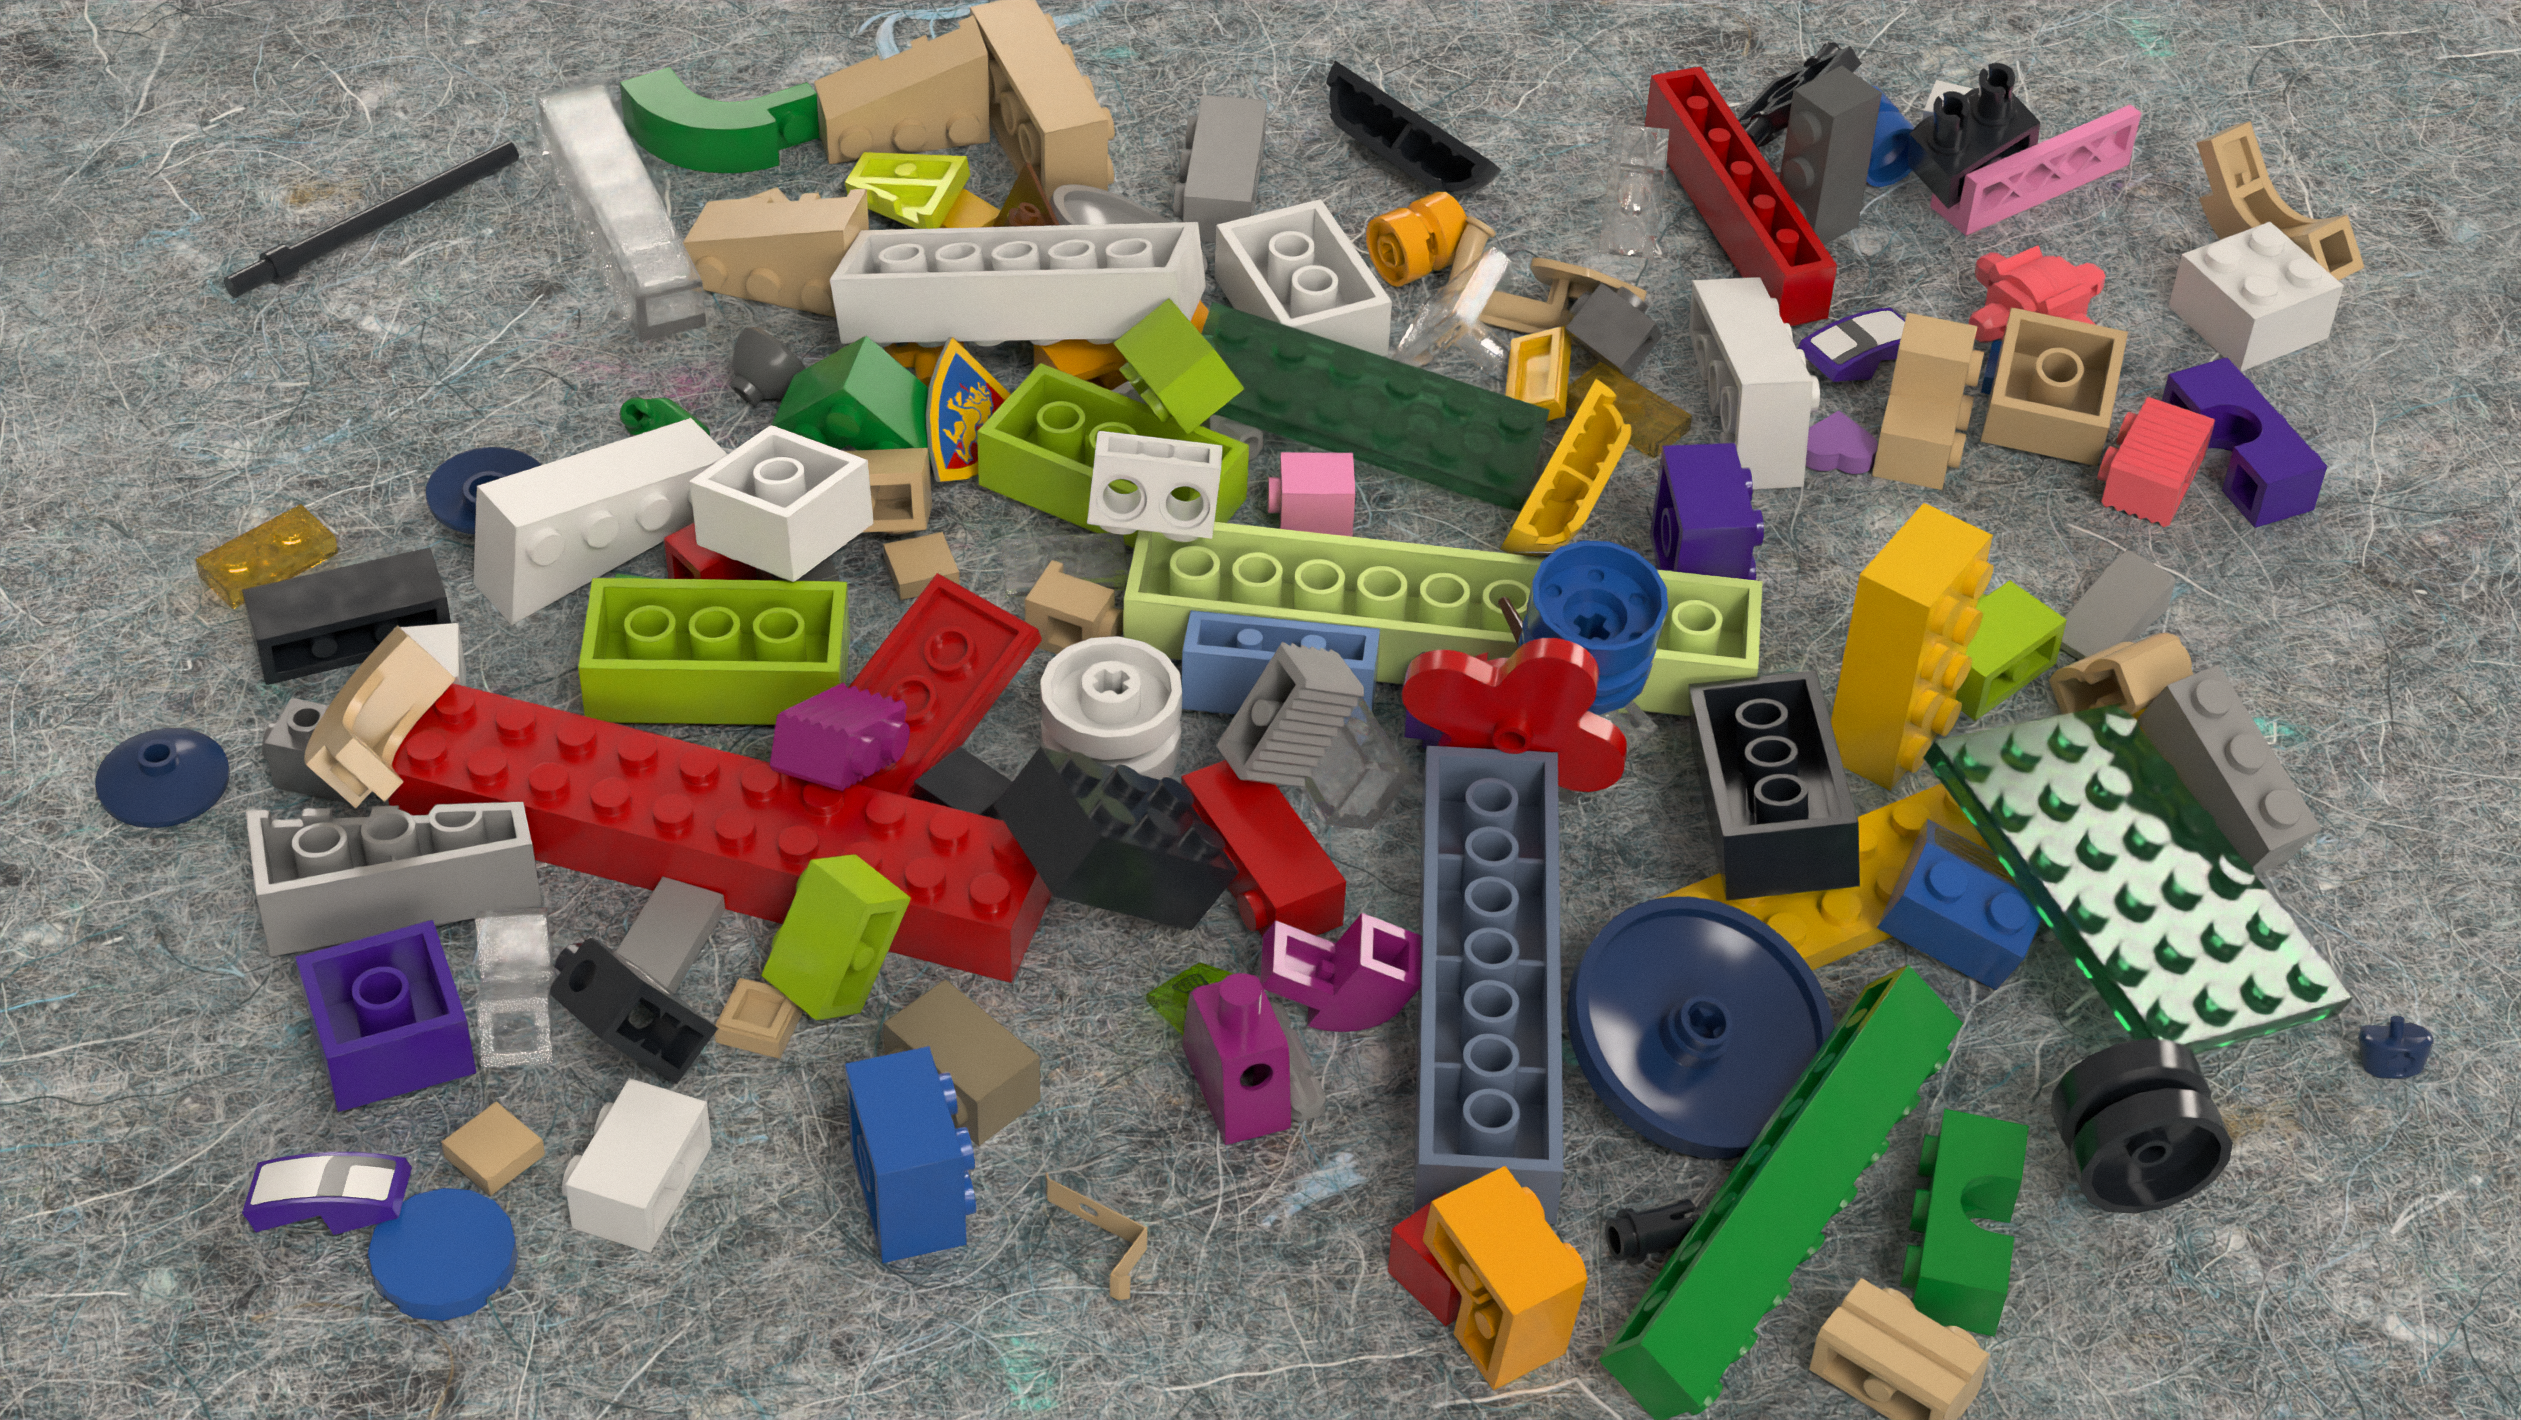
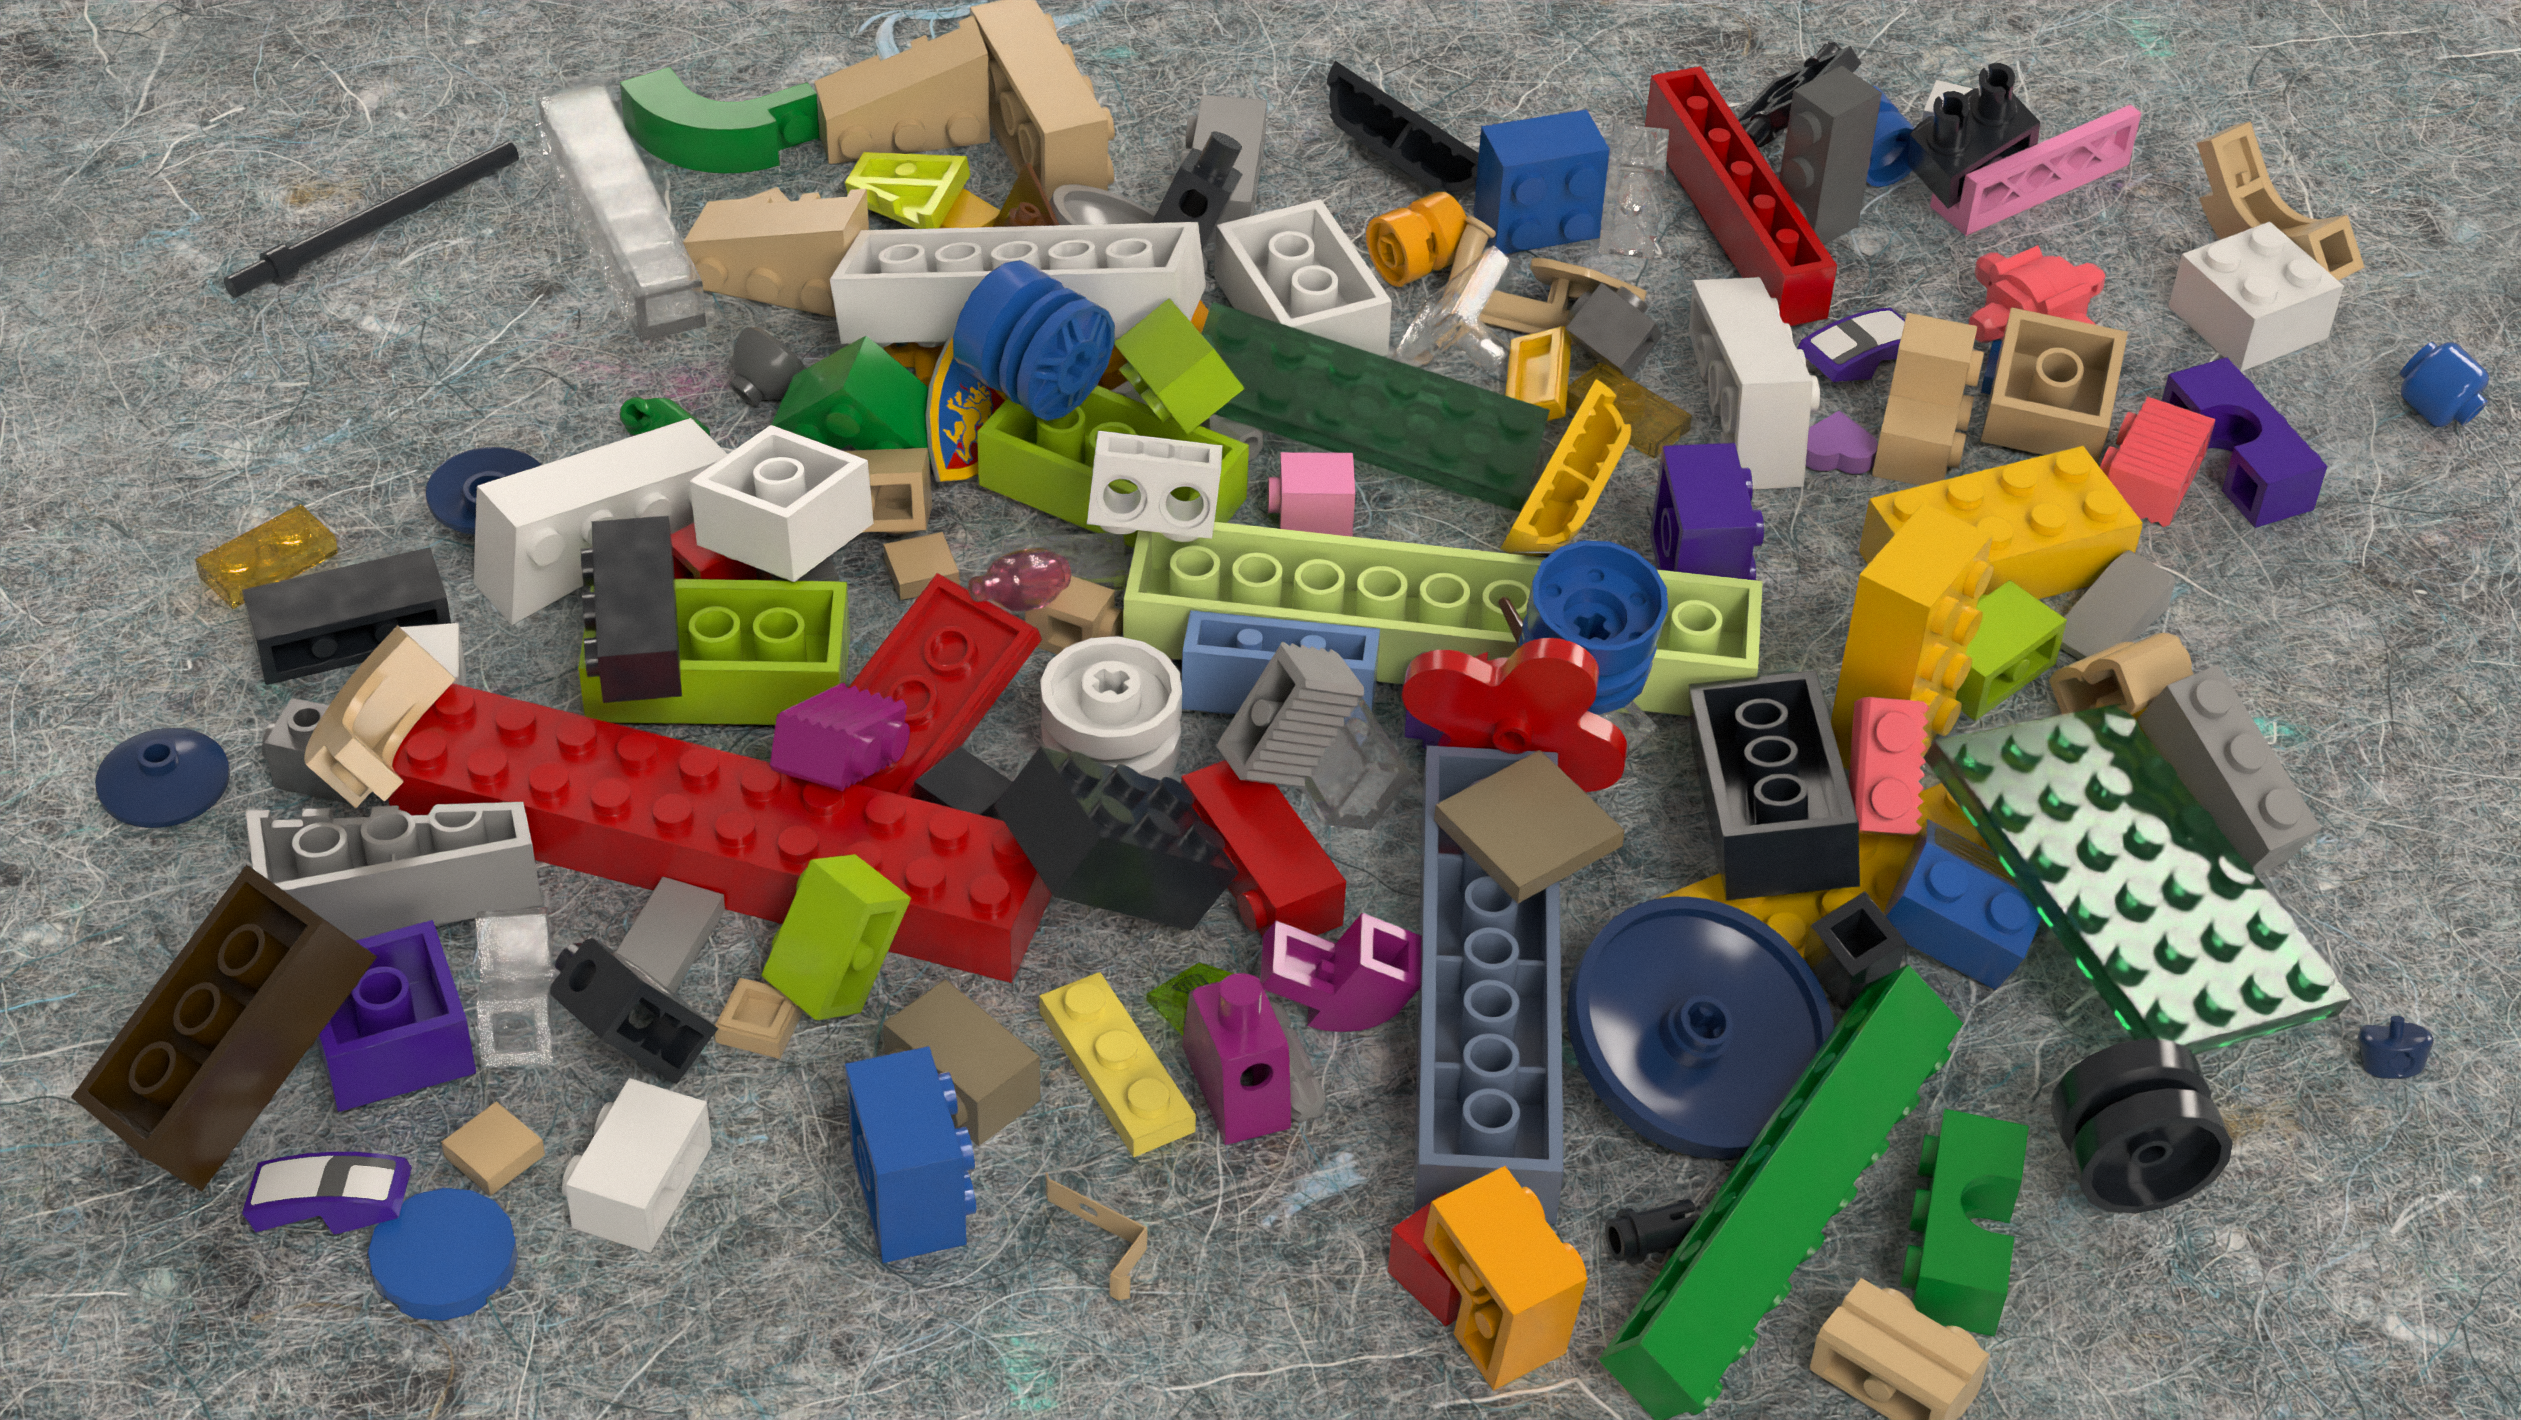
(223, 1028): none -> dark brown brick
(632, 609): none -> black brick
(1022, 580): none -> clear pink plant
(1033, 339): none -> blue wheel
(1117, 1064): none -> light yellow plate
(1203, 186): none -> black torso
(1529, 826): none -> dark tan tile
(1541, 181): none -> blue brick
(1853, 948): none -> black brick
(1887, 764): none -> coral brick
(2049, 518): none -> yellow brick
(2444, 384): none -> blue head

